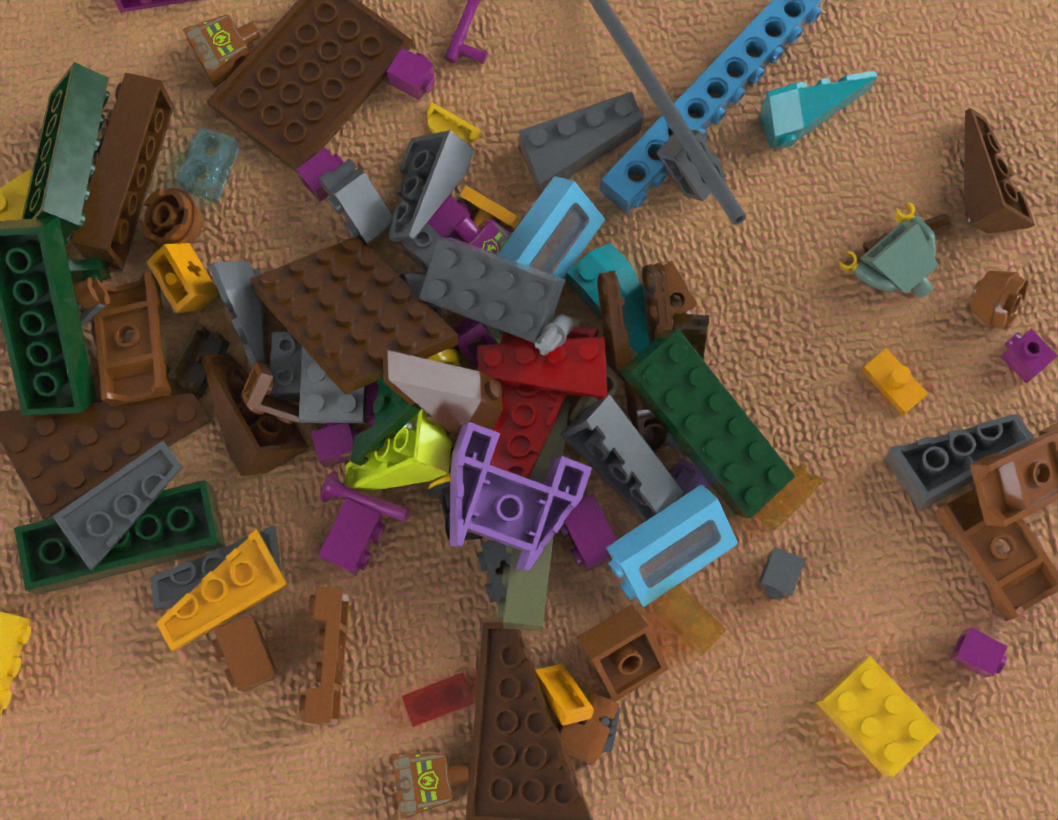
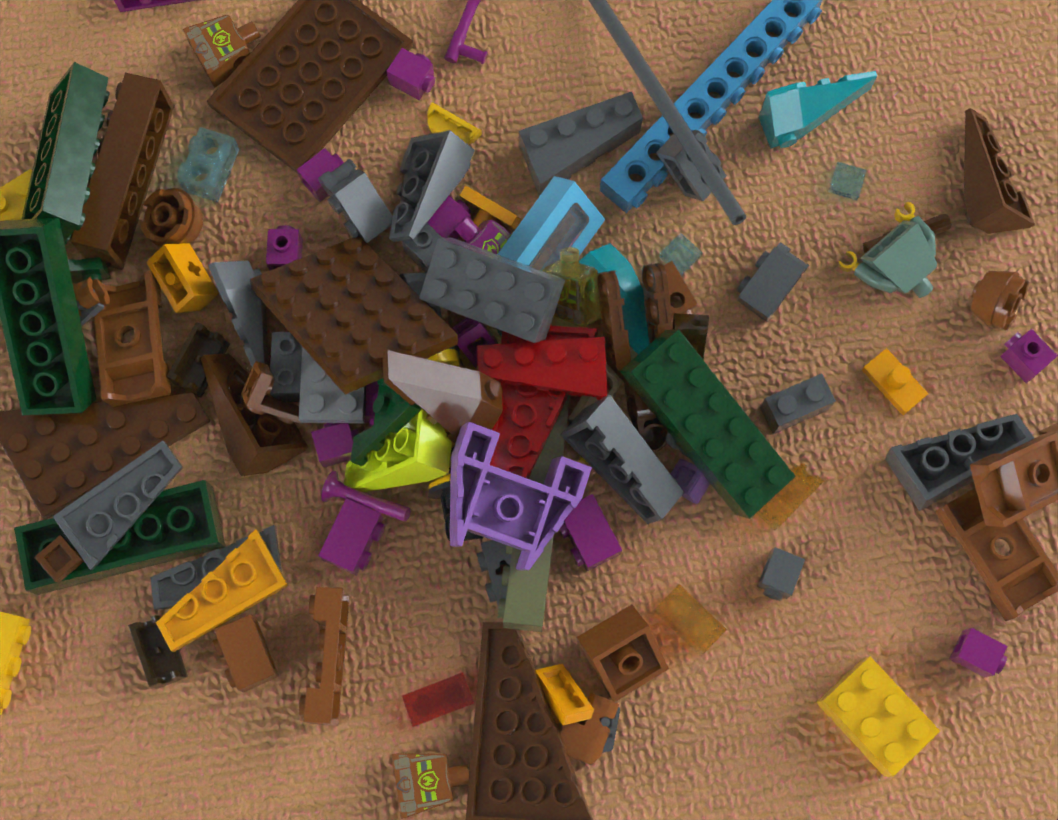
(59, 559): none -> reddish brown plate
(157, 660): none -> dark brown hinge
(283, 246): none -> magenta brick
(554, 334): light grey axle -> none
(579, 294): none -> clear yellow torso
(671, 546): medium azure piece -> none
(682, 253): none -> clear light blue tile
(771, 282): none -> dark grey hinge
(797, 403): none -> dark grey brick
(847, 181): none -> clear light blue tile

